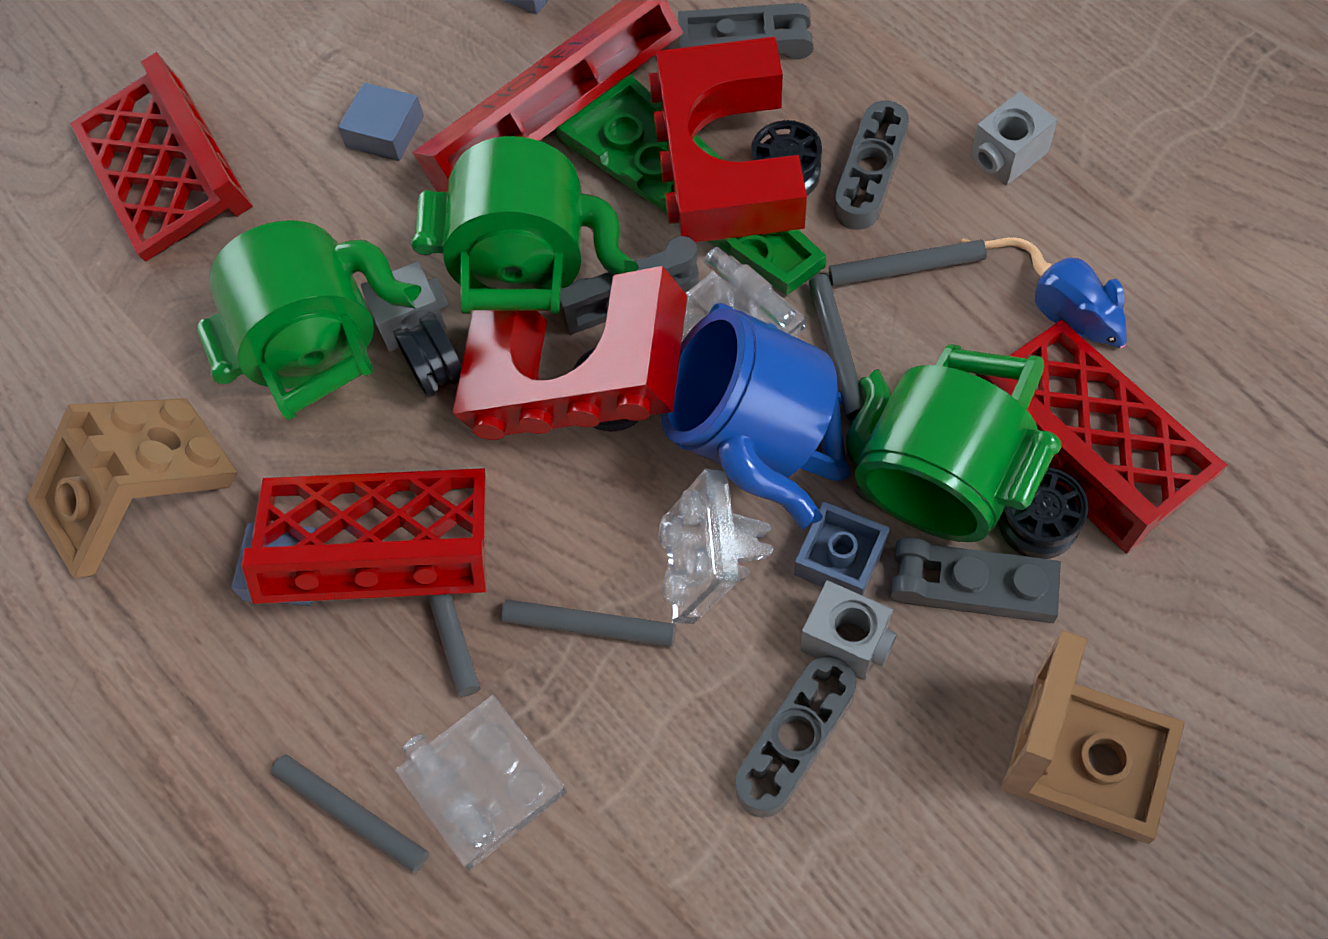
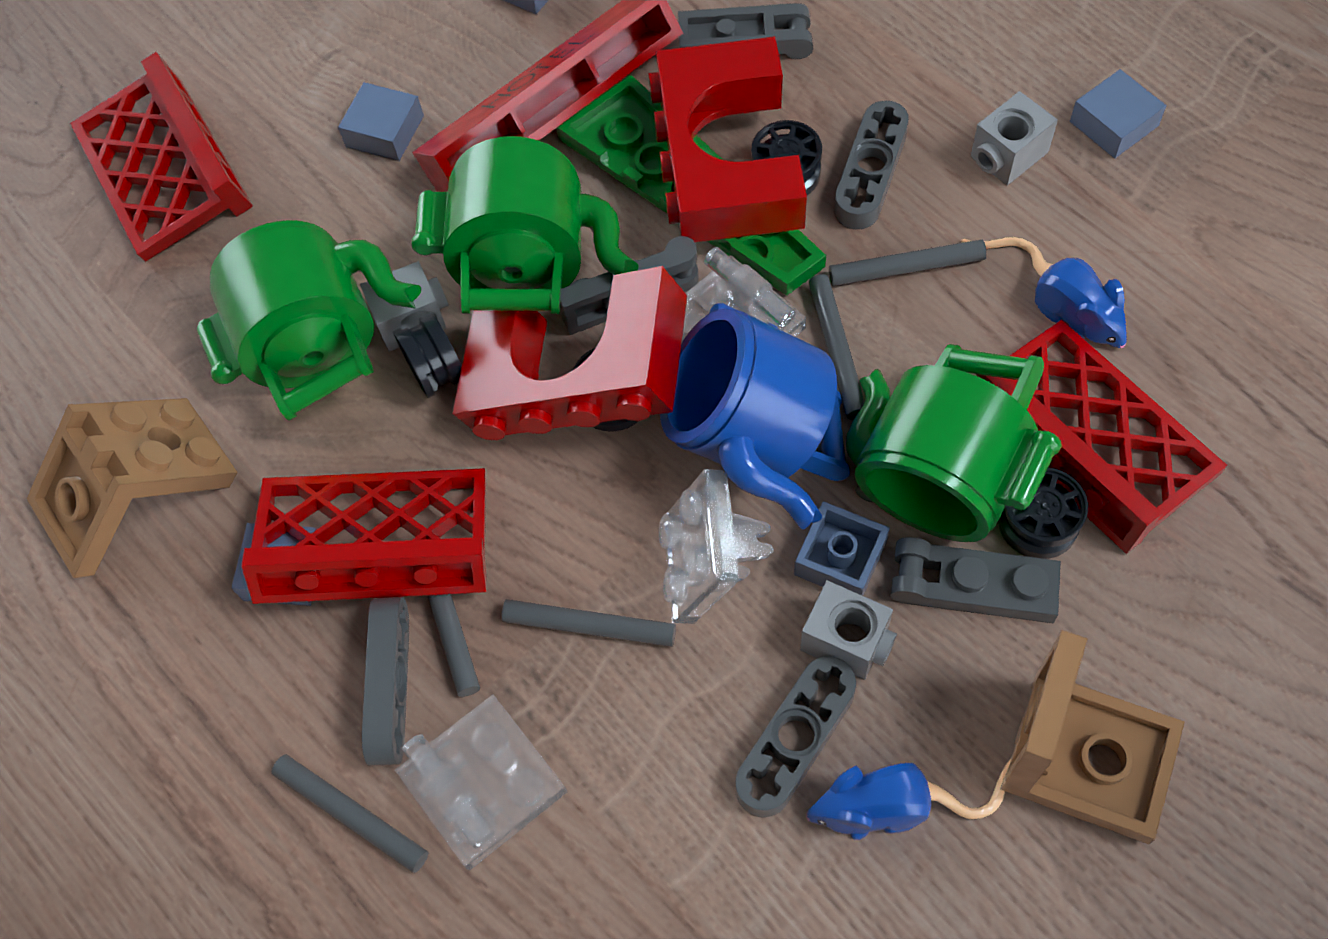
(385, 682): none -> dark grey beam
(889, 800): none -> blue animal
(1117, 113): none -> sand blue piece

